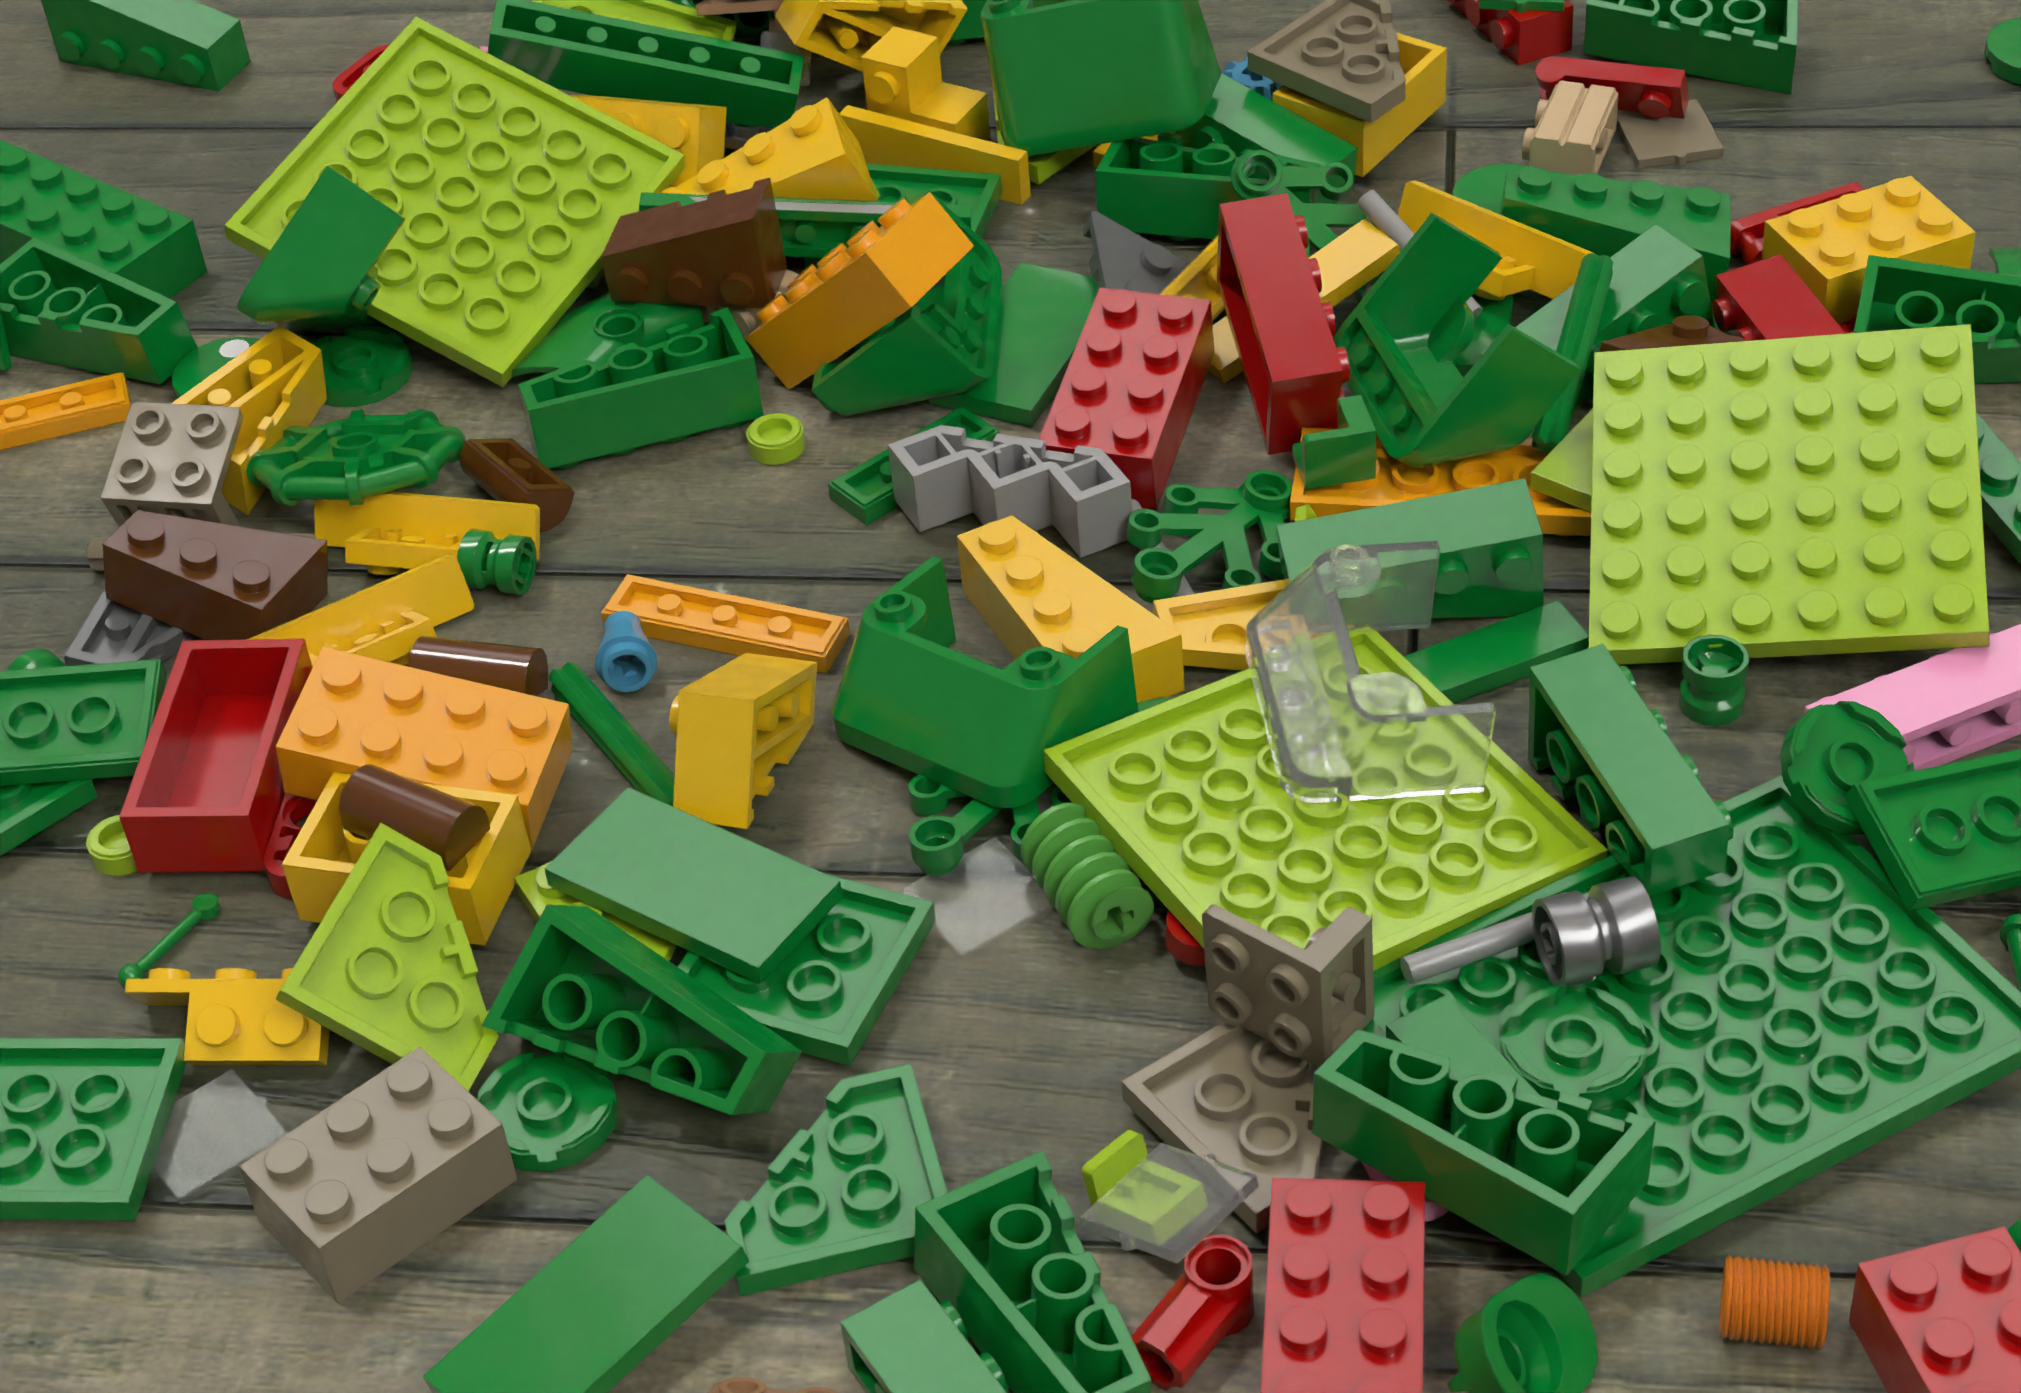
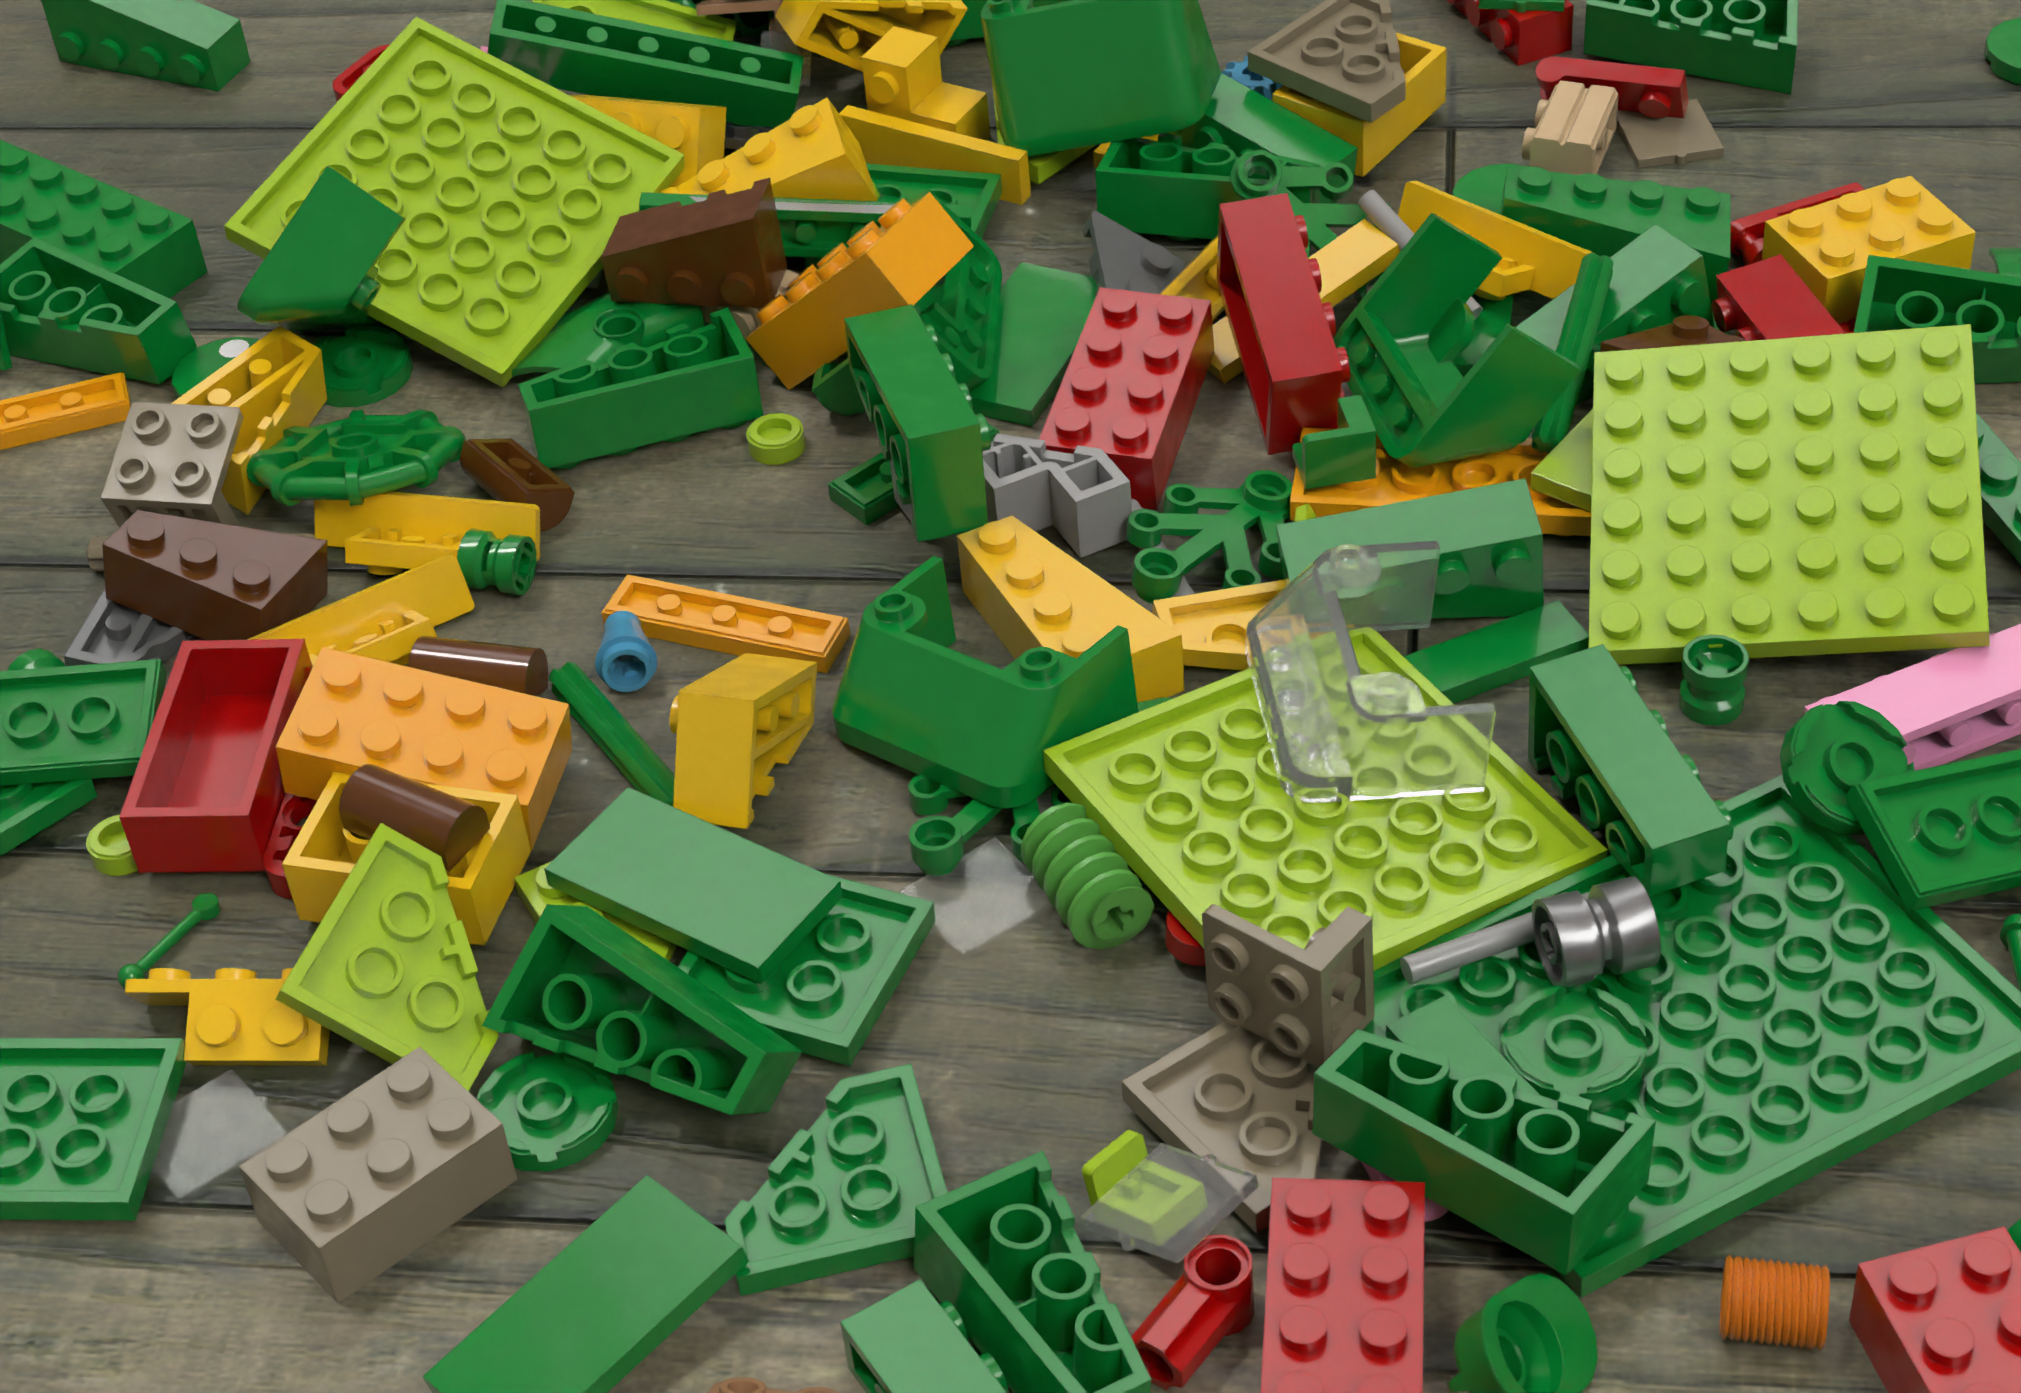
(921, 420): none -> green wedge

